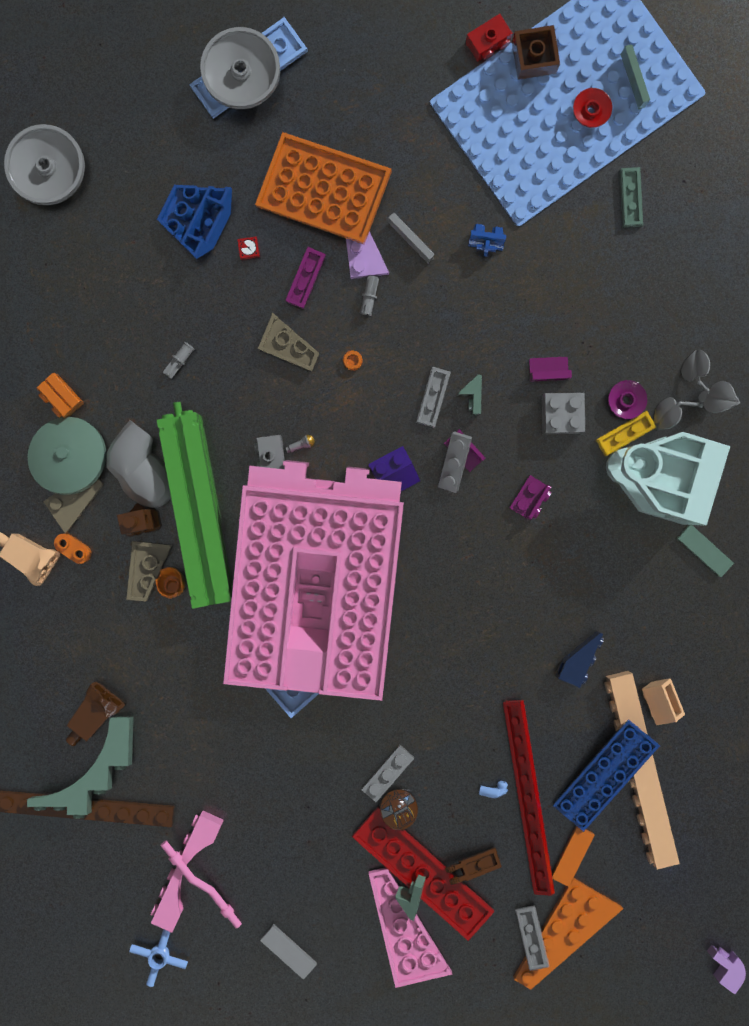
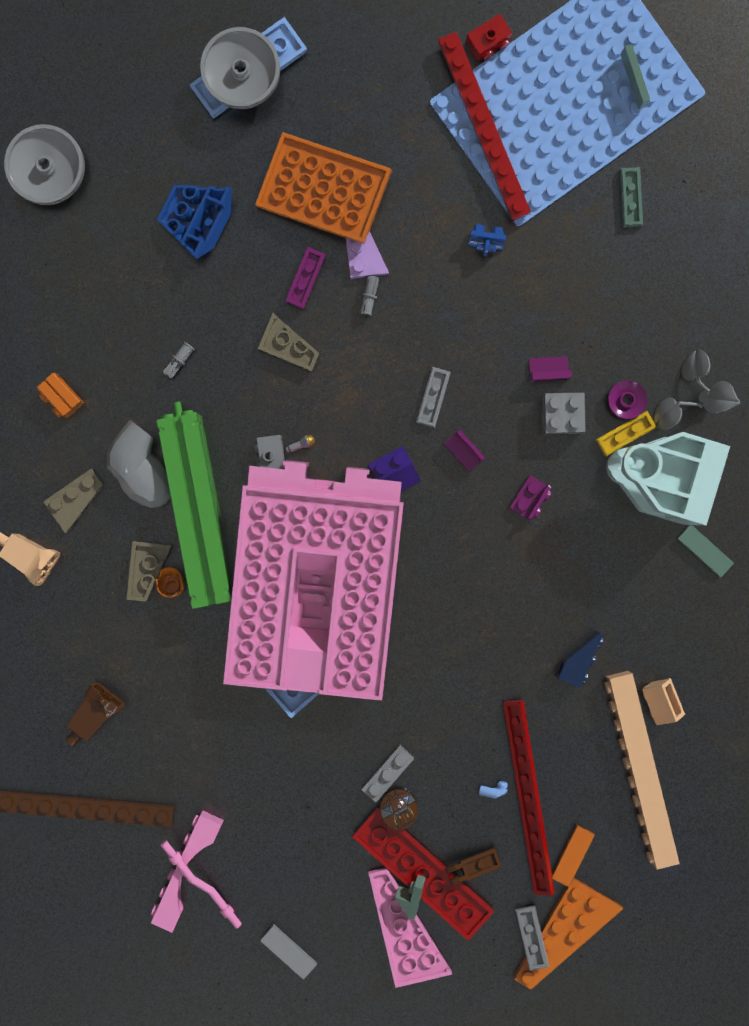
(66, 455): sand green dish -> none
(72, 547): orange plate -> none
(78, 797): sand green arch -> none
(134, 521): reddish brown piece -> none
(155, 963): light blue bar -> none
(248, 248): tile -> none
(352, 360): orange tile -> none
(411, 238): light grey tile -> none
(455, 462): light grey plate -> none
(473, 389): sand green slope -> none
(484, 126): none -> red plate
(535, 52): reddish brown brick -> none
(595, 99): red dish -> none
(606, 775): blue plate -> none
(731, 971): lavender brick -> none

